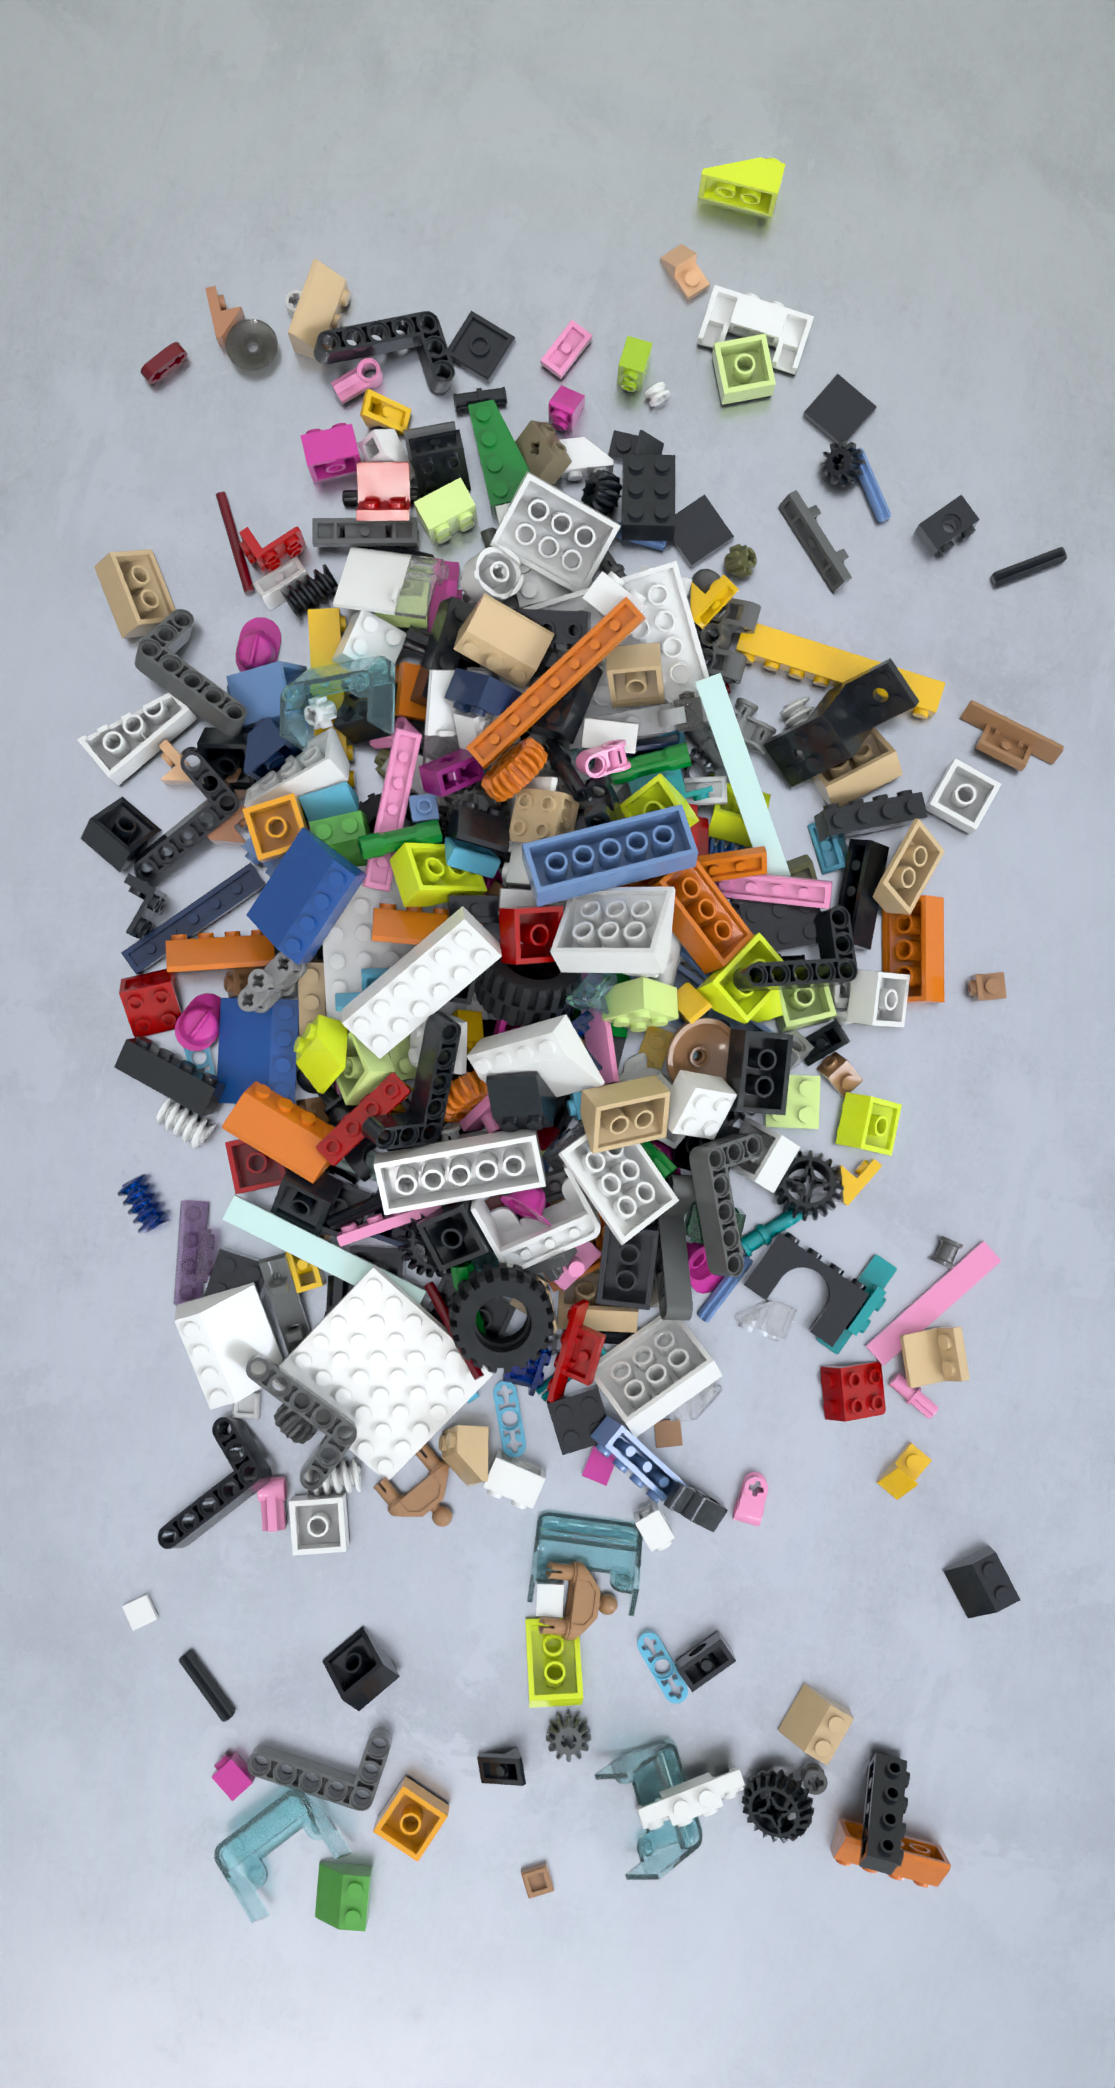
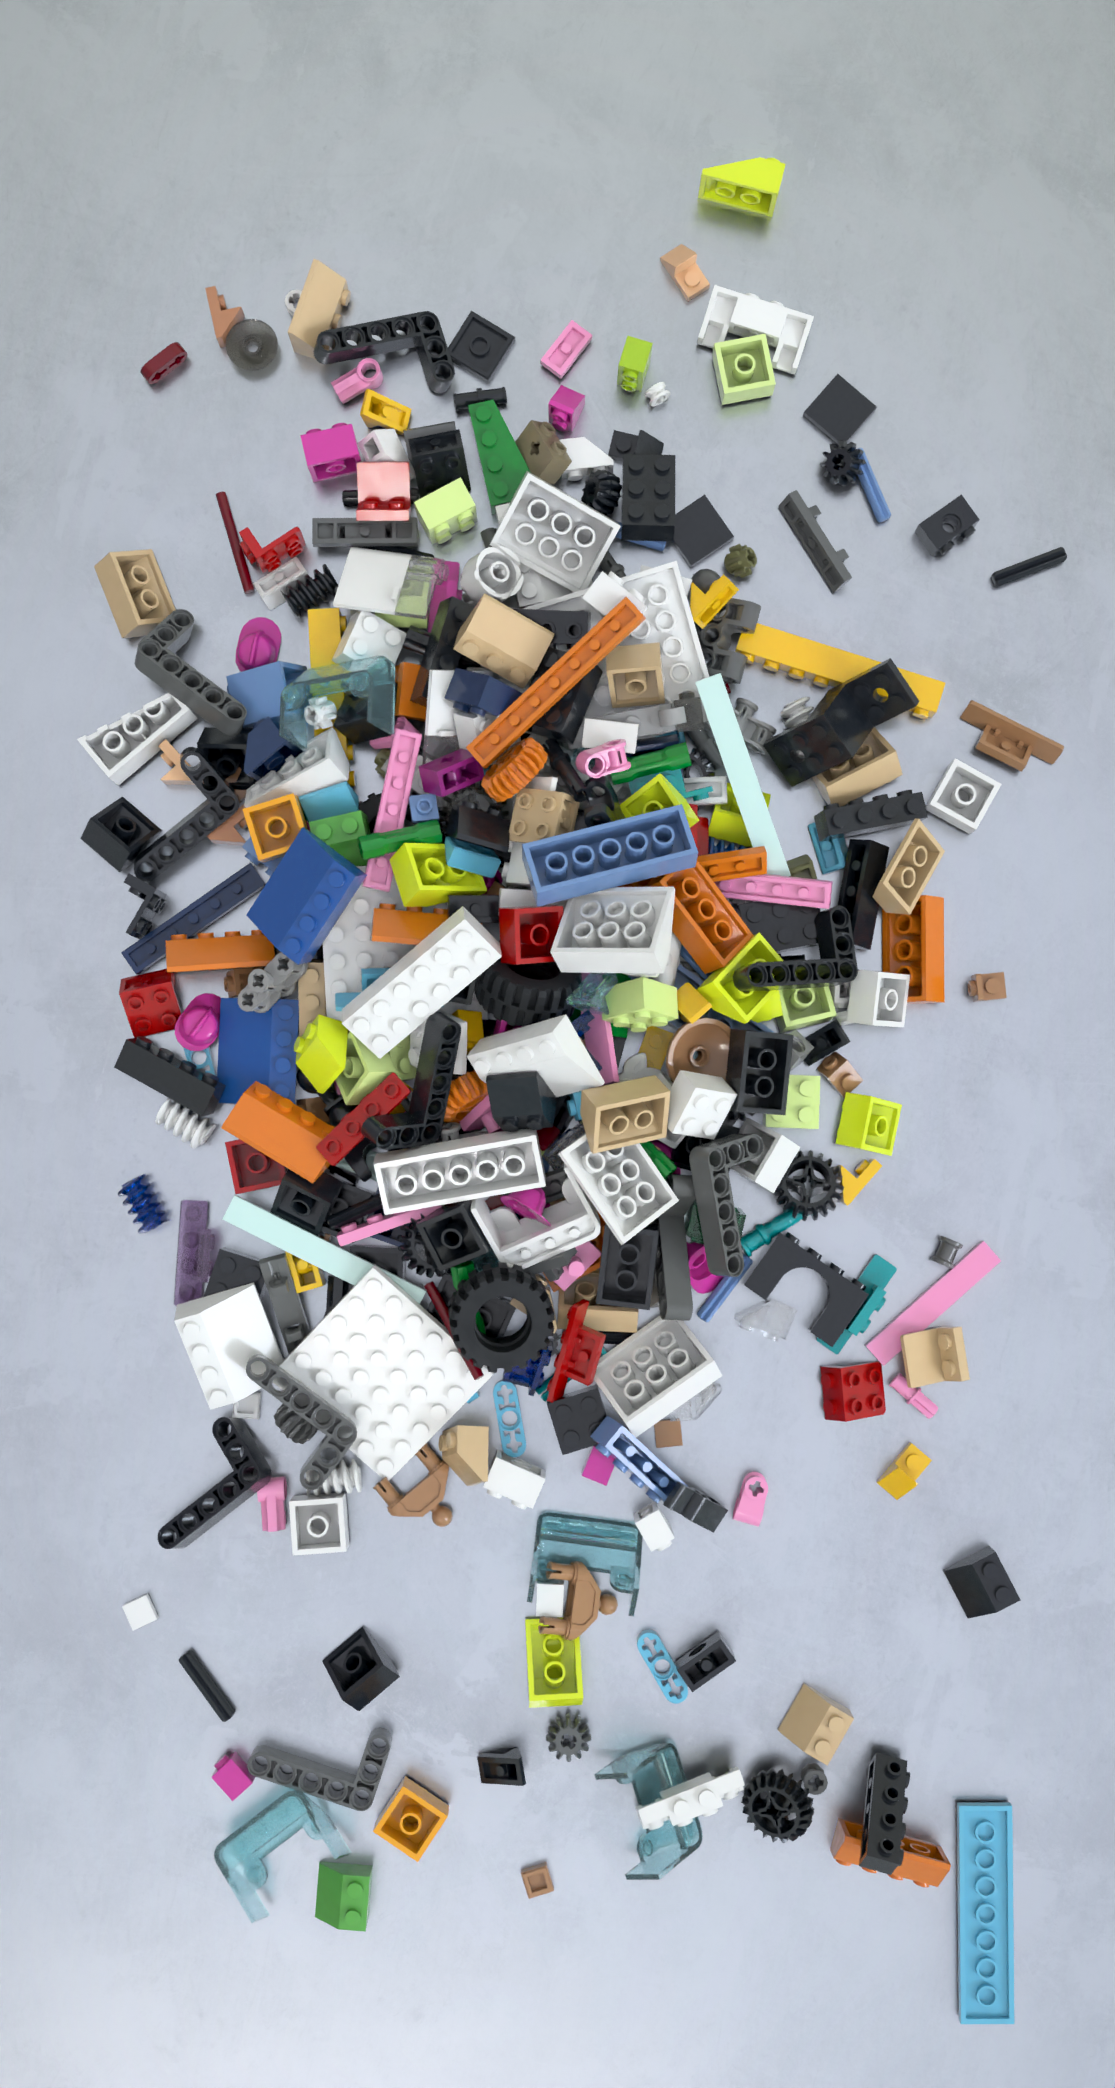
(985, 1913): none -> medium azure plate

